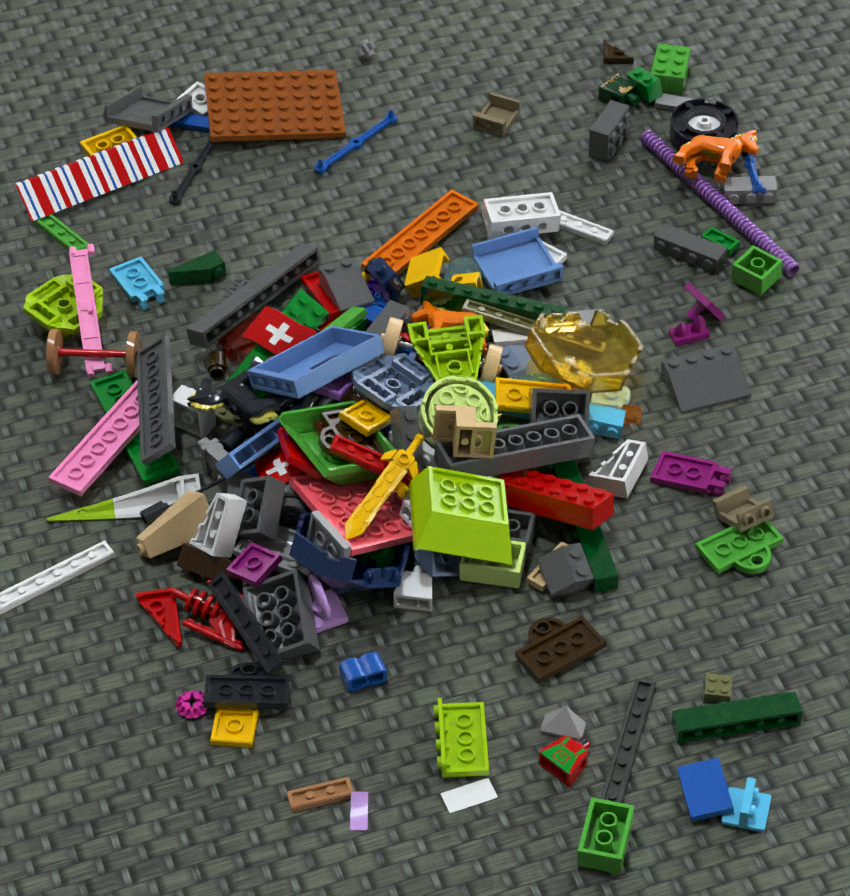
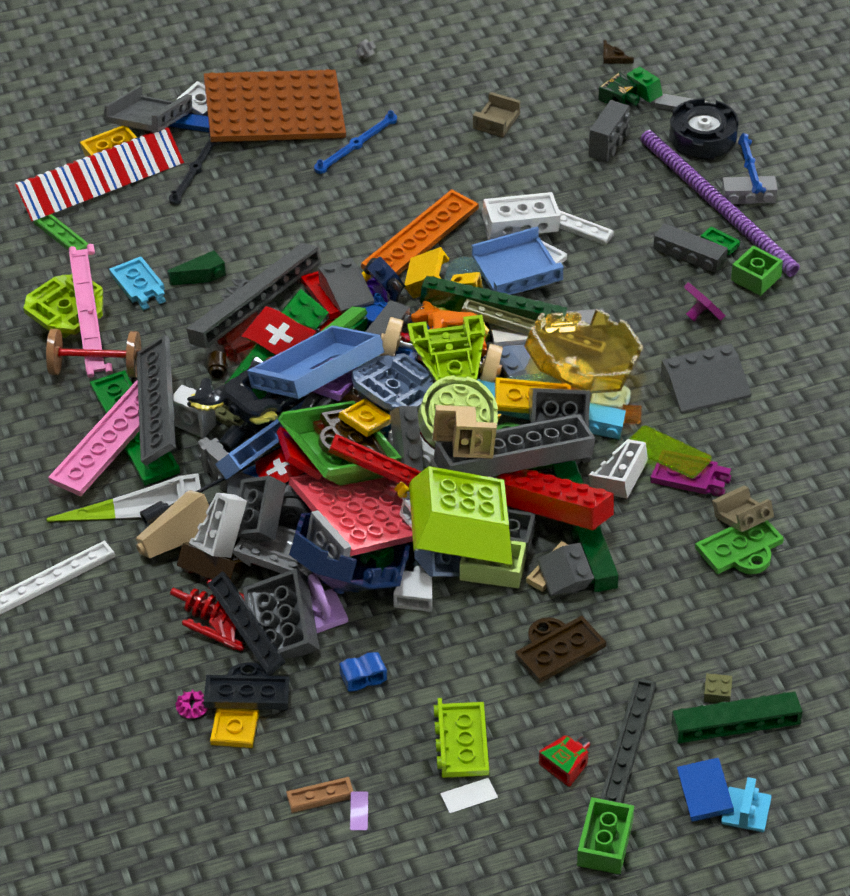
(163, 610): red wing -> none
(254, 564): magenta tile -> none
(399, 465): yellow sword -> none
(563, 722): light grey slope -> none
(671, 67): bright green brick -> none
(672, 452): none -> clear neon green piece
(689, 333): magenta tile -> none
(715, 150): orange animal -> none

